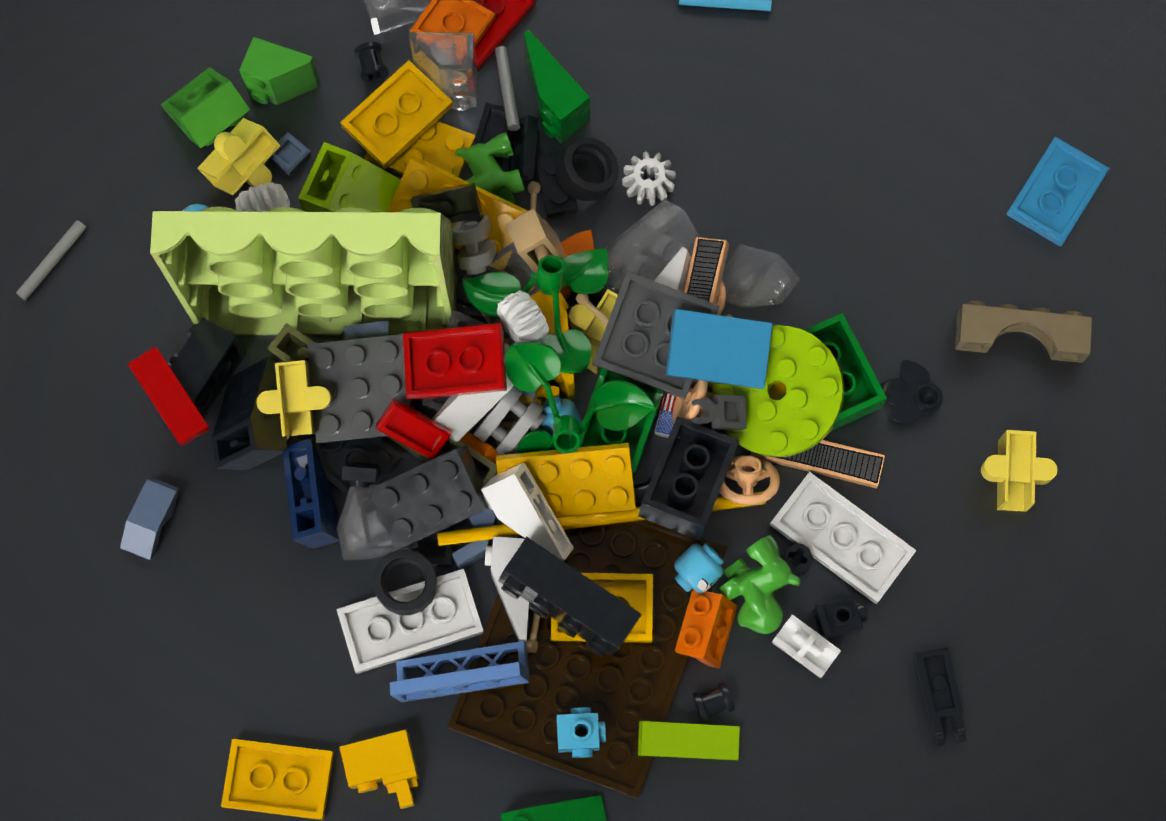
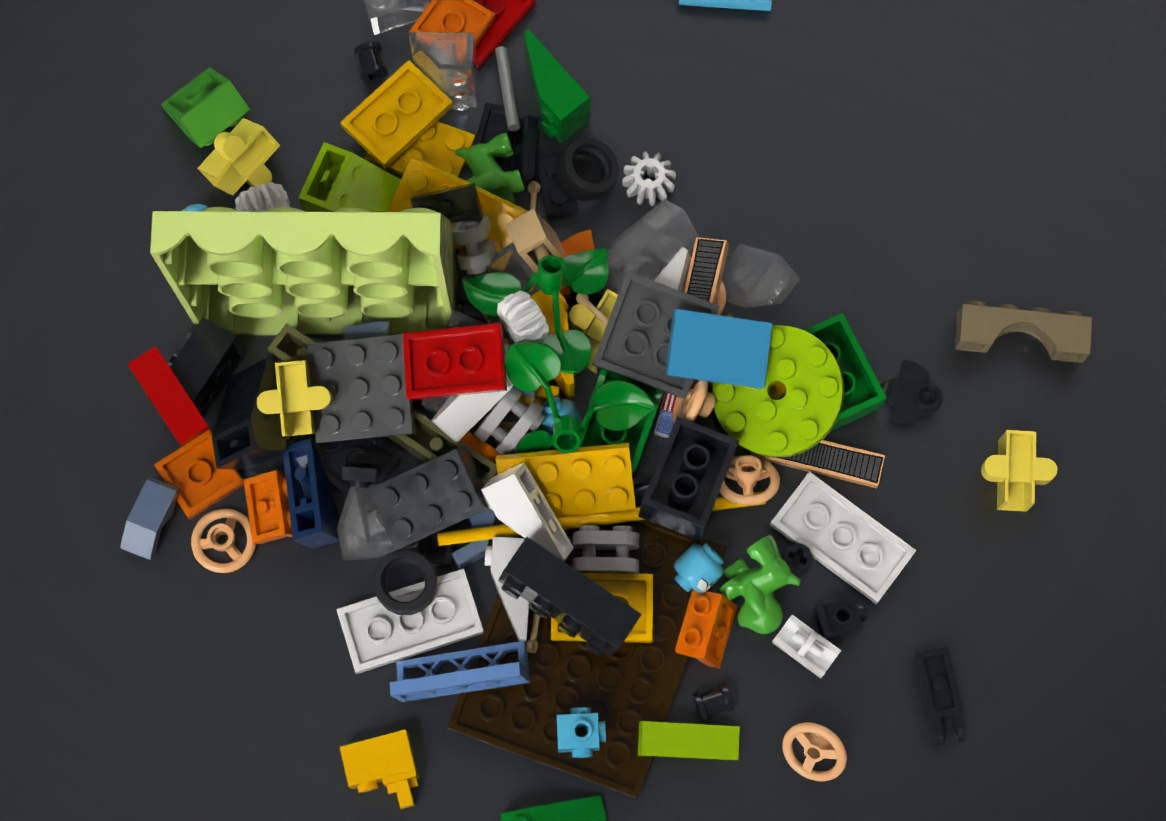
(51, 260): light grey bar -> none
(196, 475): none -> orange tile
(198, 544): none -> light nougat piece
(268, 506): none -> orange bracket
(277, 72): bright green slope -> none
(277, 779): yellow plate -> none
(290, 154): sand blue tile -> none
(413, 429): red tile -> none
(620, 539): none -> light grey brick
(724, 411): dark grey plate -> none
(817, 745): none -> light nougat piece
(1058, 191): dark azure tile -> none

